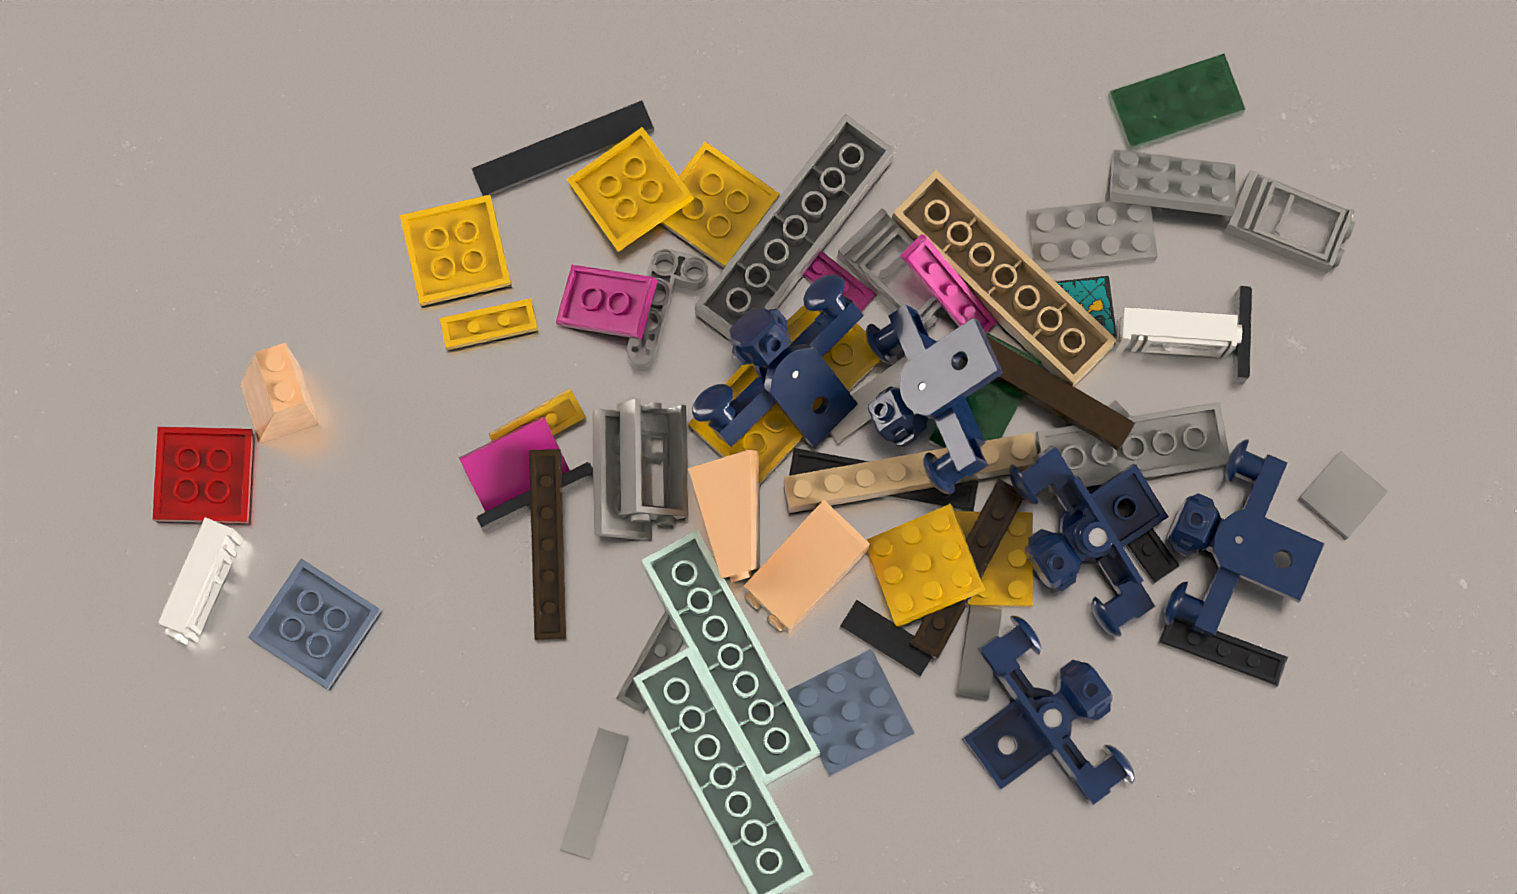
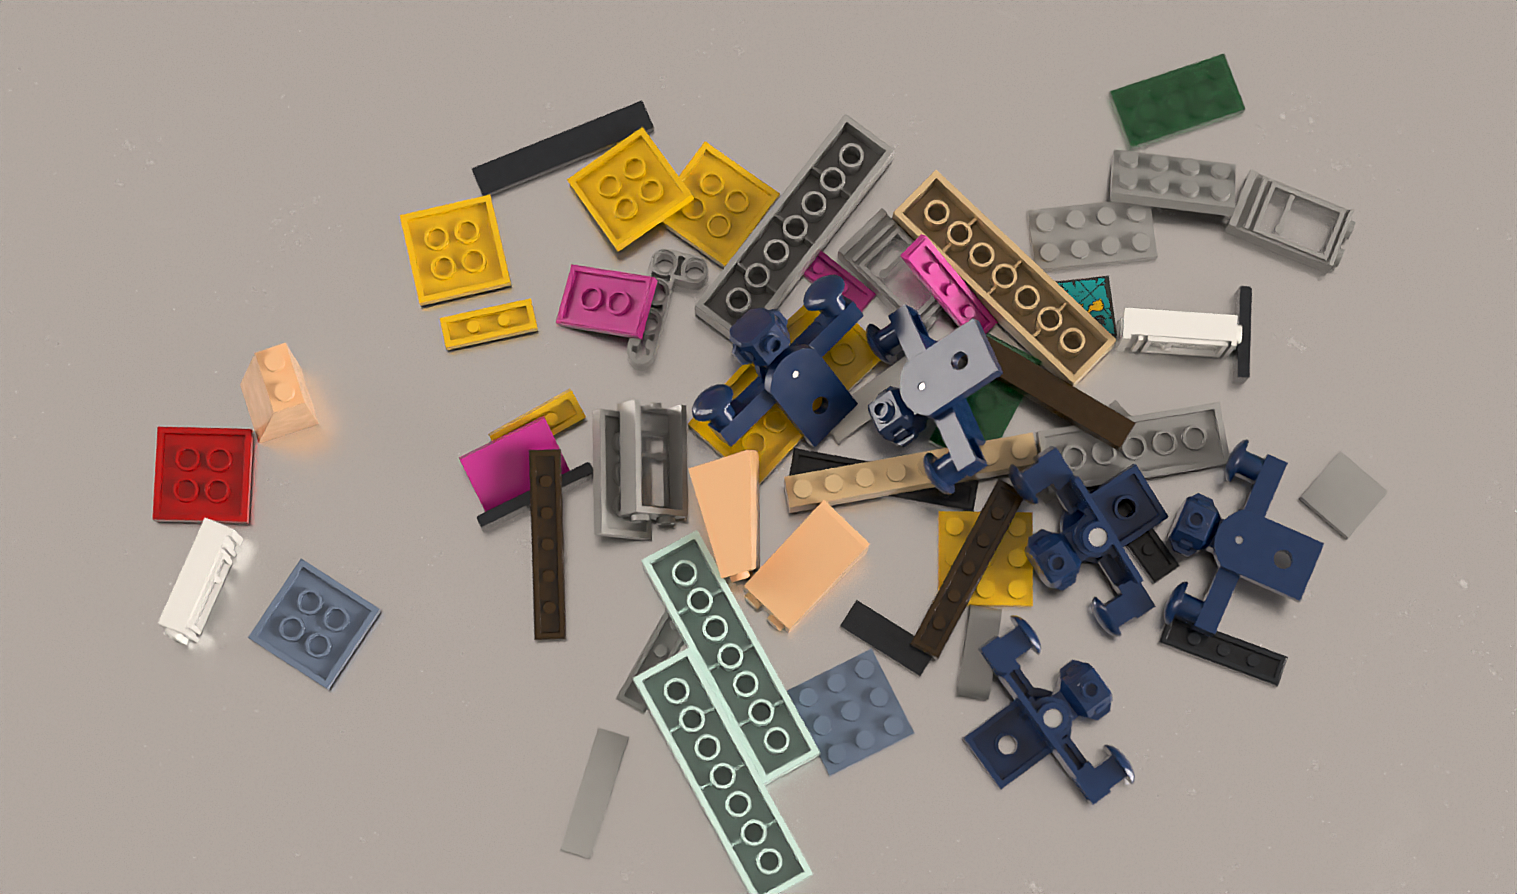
(924, 565): yellow plate -> none

